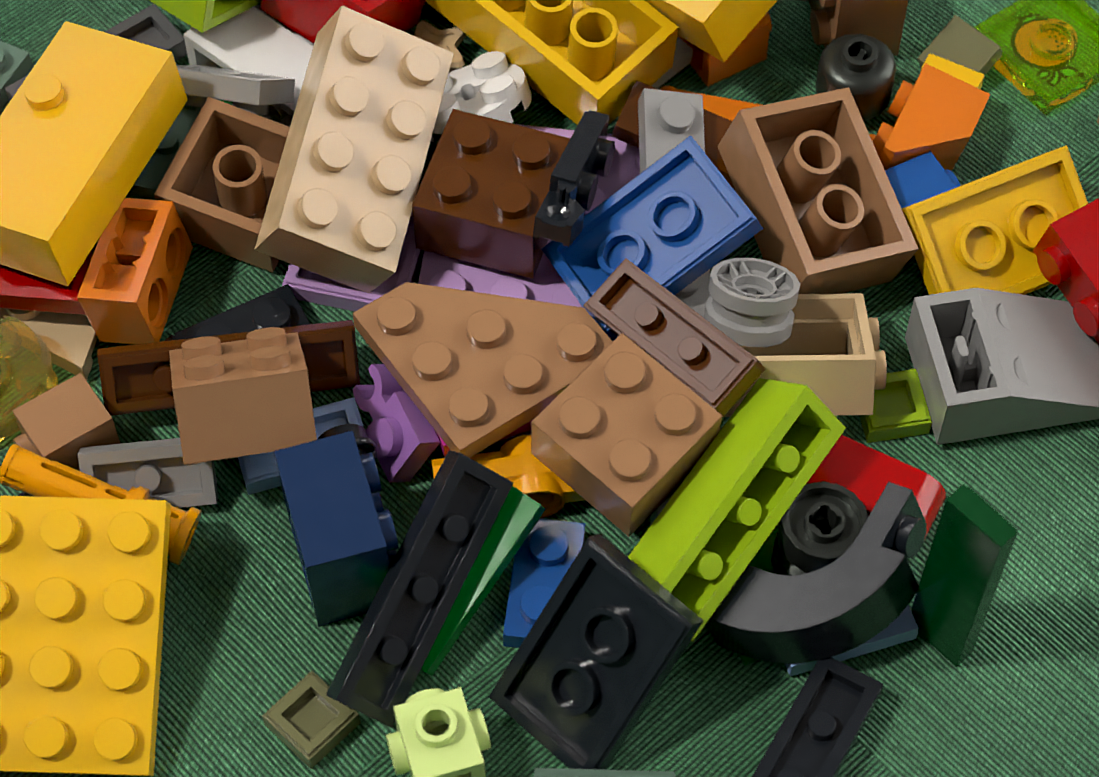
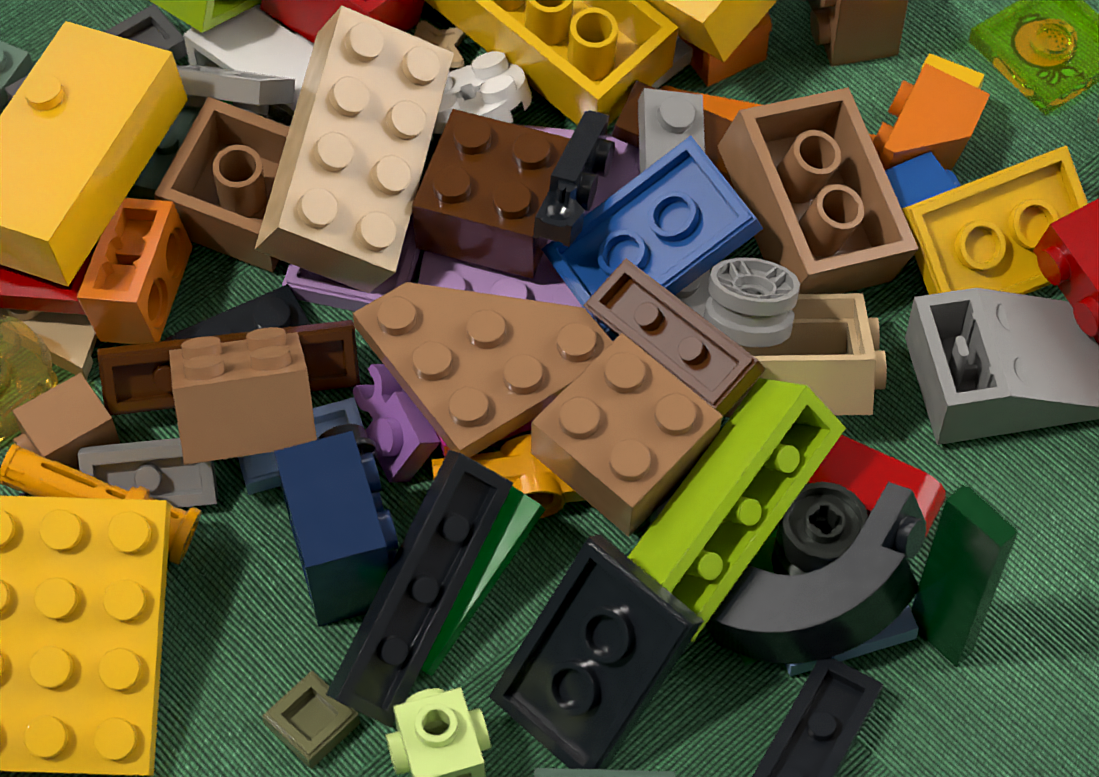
(537, 573): blue plate -> none
(861, 65): pearl dark grey head -> none
(897, 409): lime tile -> none
(963, 46): olive tile -> none

